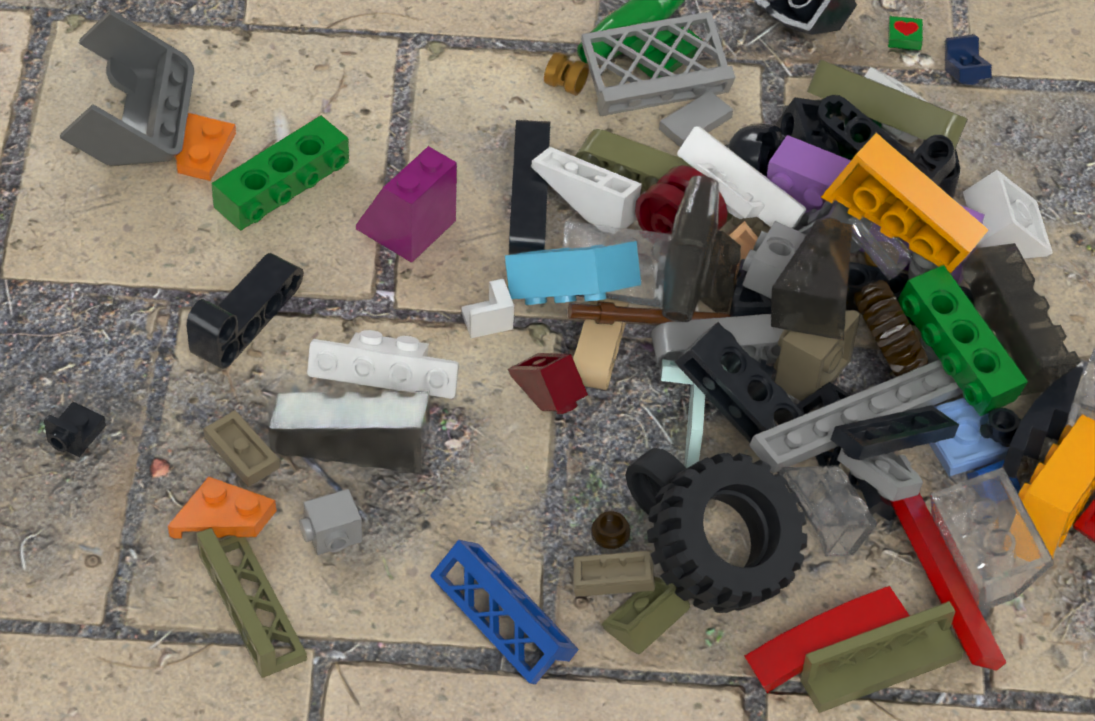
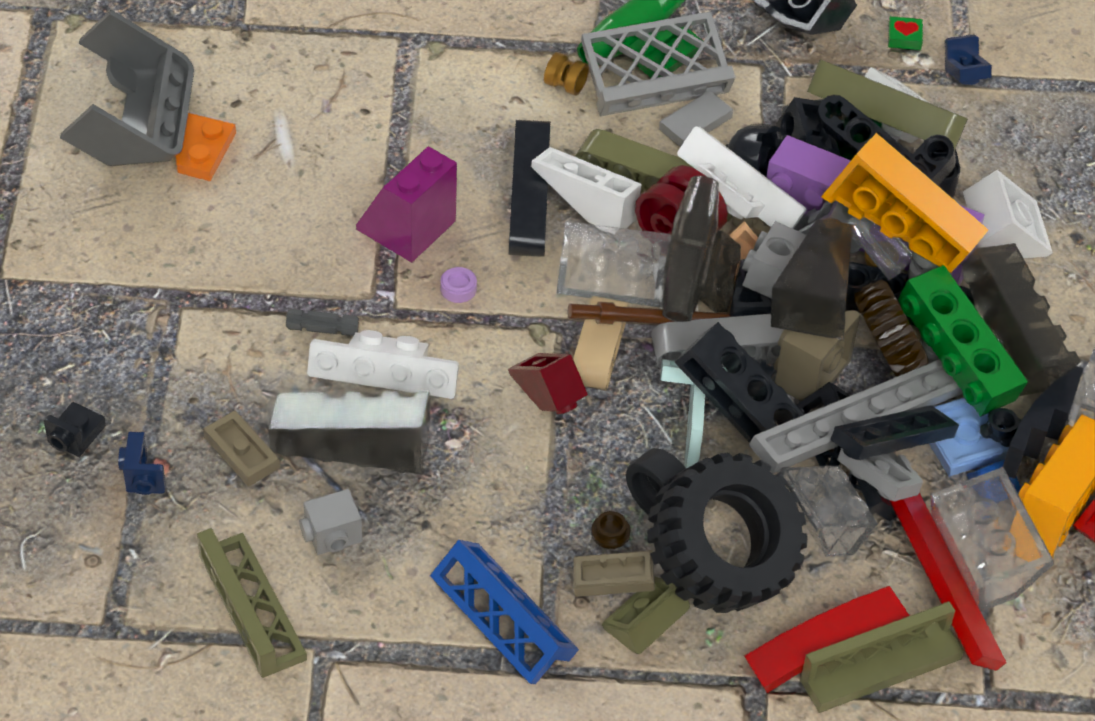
(138, 475): none -> dark blue bracket
(225, 510): orange wing -> none
(227, 329): black beam -> none
(280, 172): green brick -> none
(322, 322): none -> dark grey axle
(458, 284): none -> lavender tile
(491, 315): white panel -> none
(572, 272): medium azure wedge -> none

